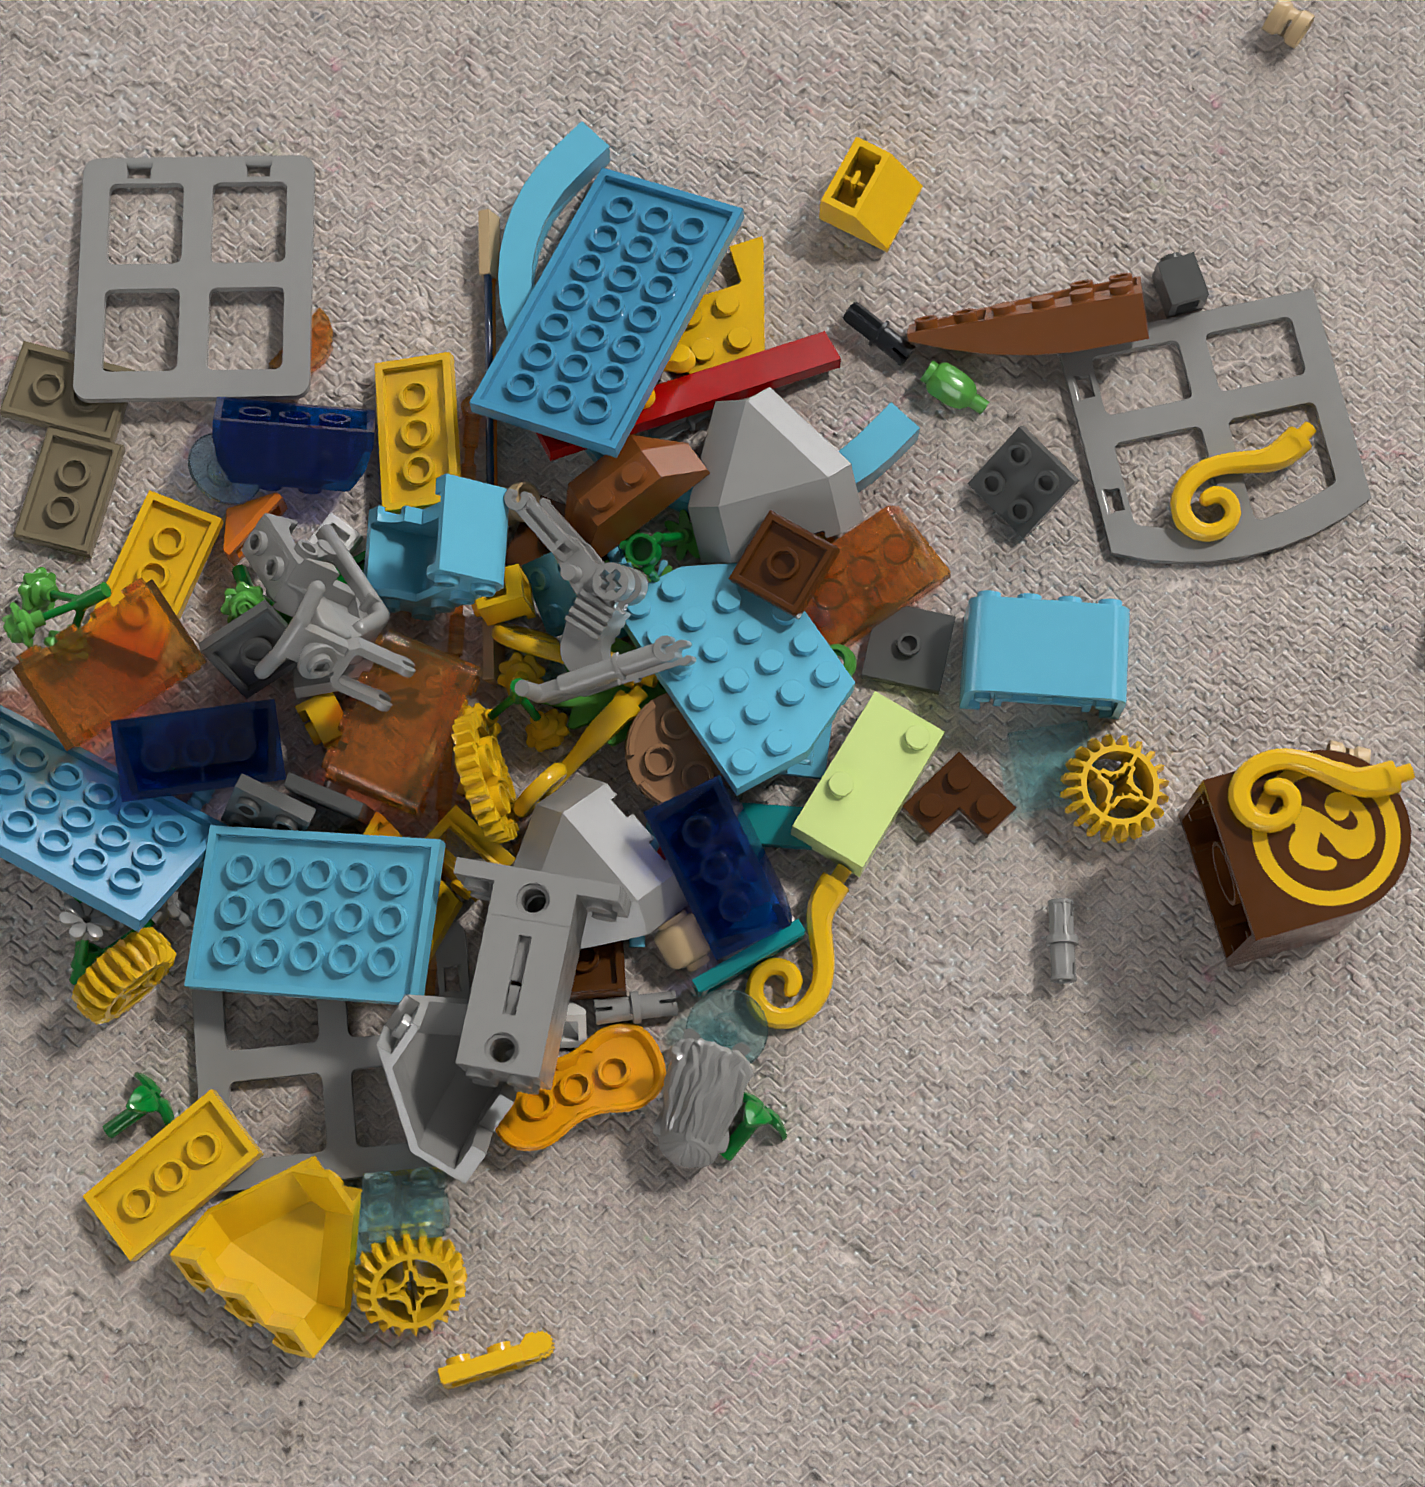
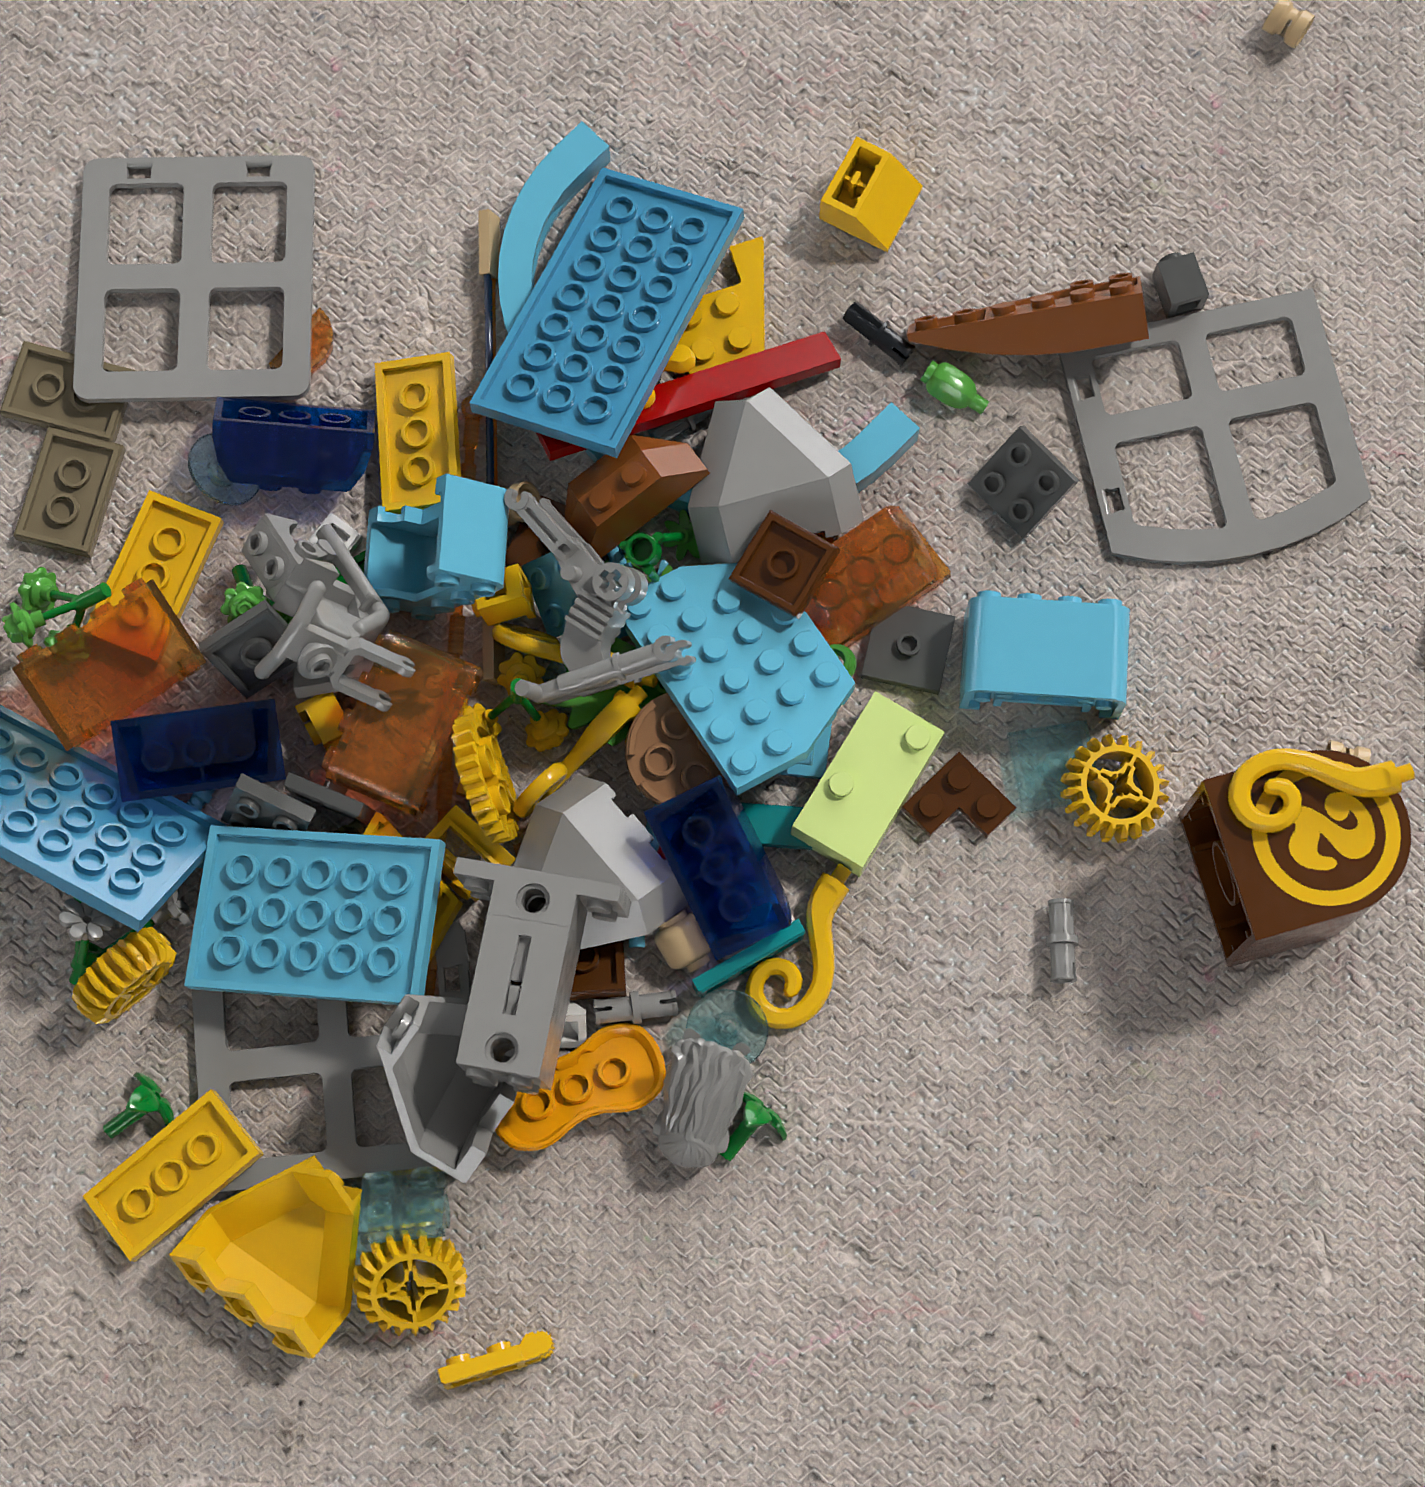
(243, 519): orange slope -> none
(1276, 456): yellow plant -> none

